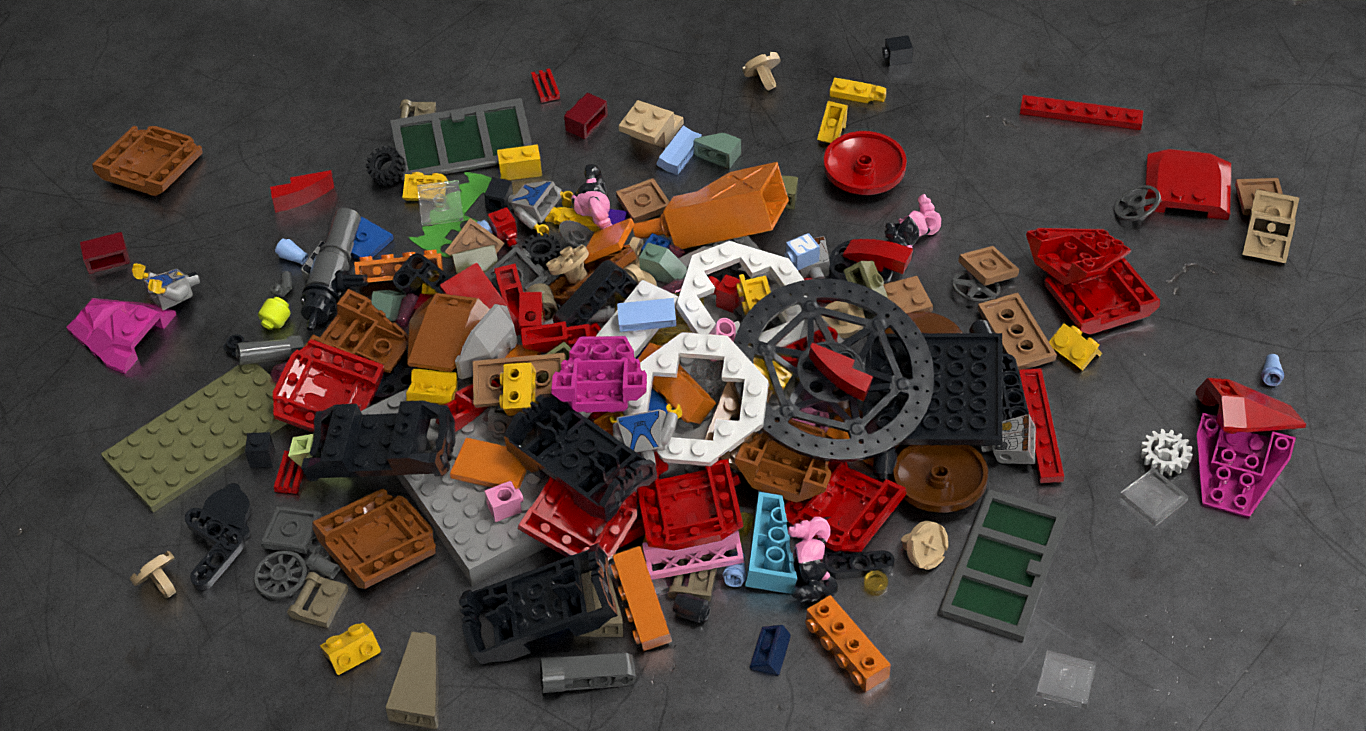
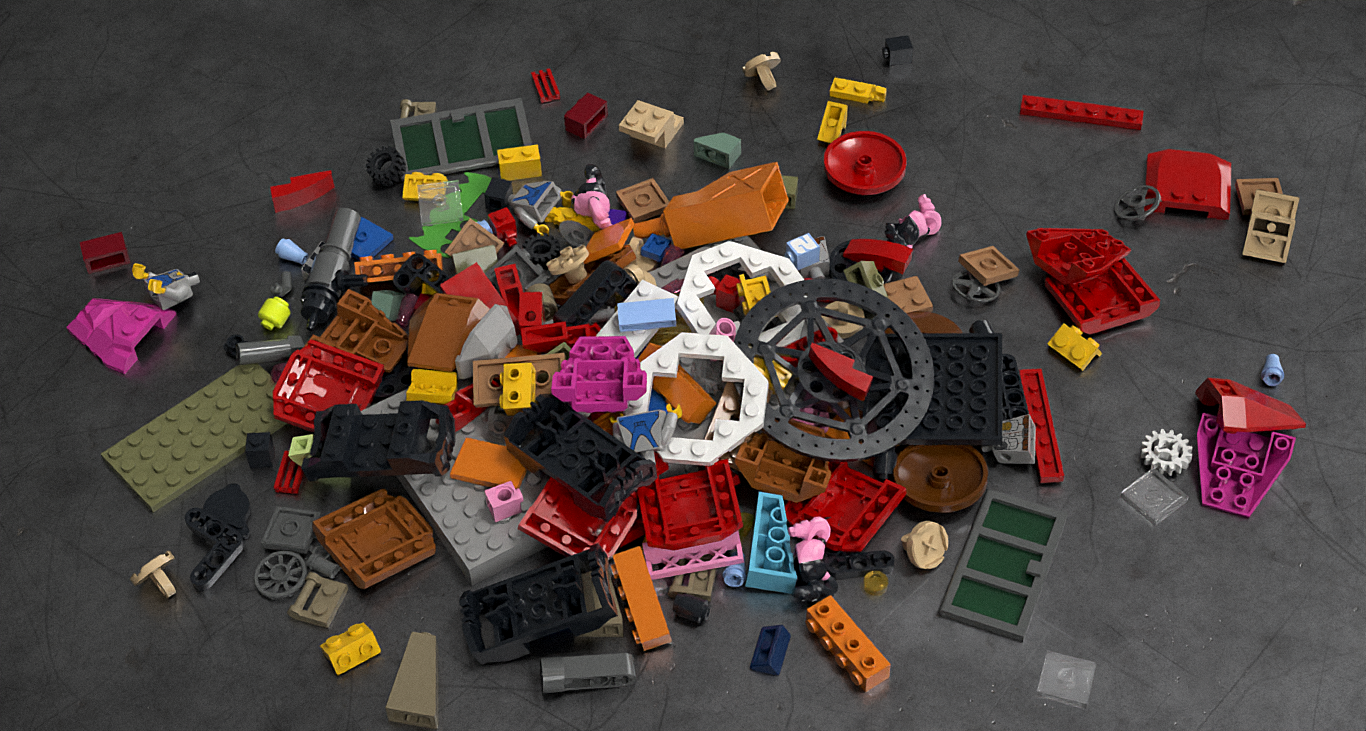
(147, 159): dark orange wedge -> none
(661, 263): sand green slope -> none
(678, 151): light blue piece -> none
(1023, 322): medium nougat plate -> none

